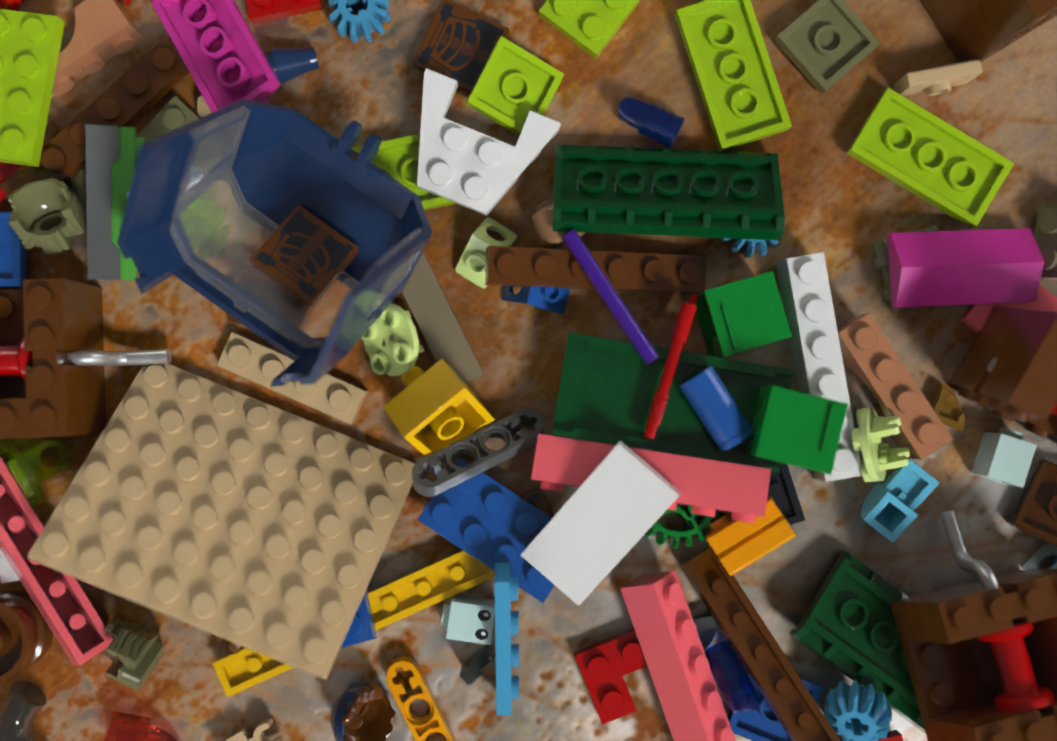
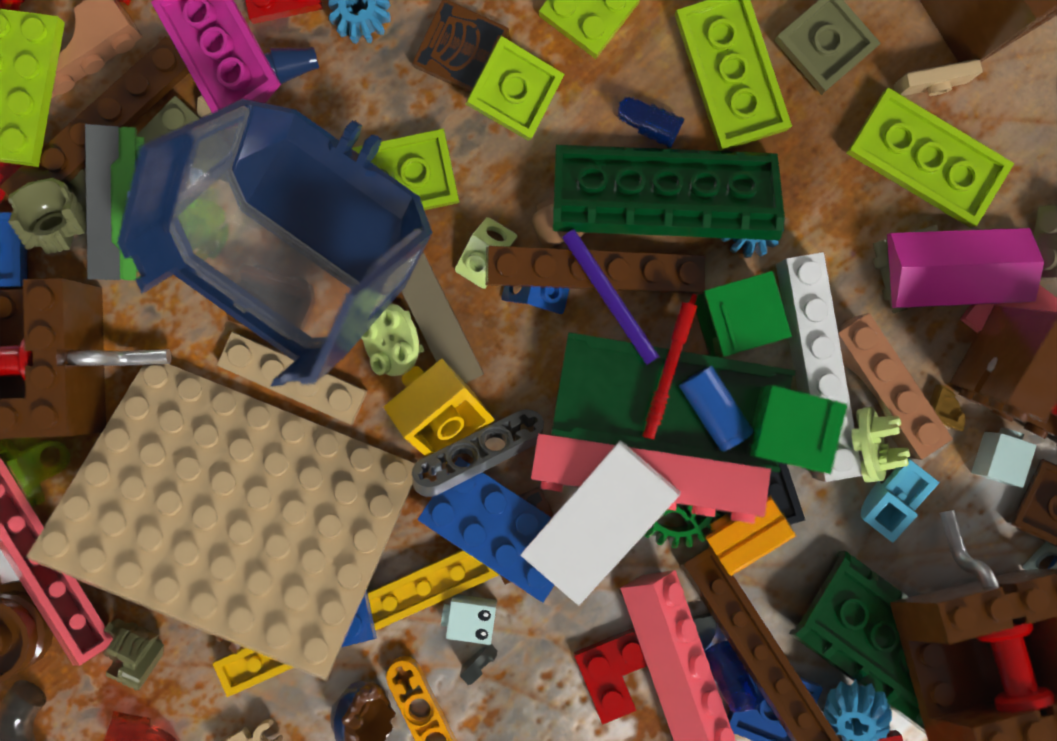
(304, 256): tile -> none
(467, 163): white wing -> none
(505, 626): dark azure plate -> none

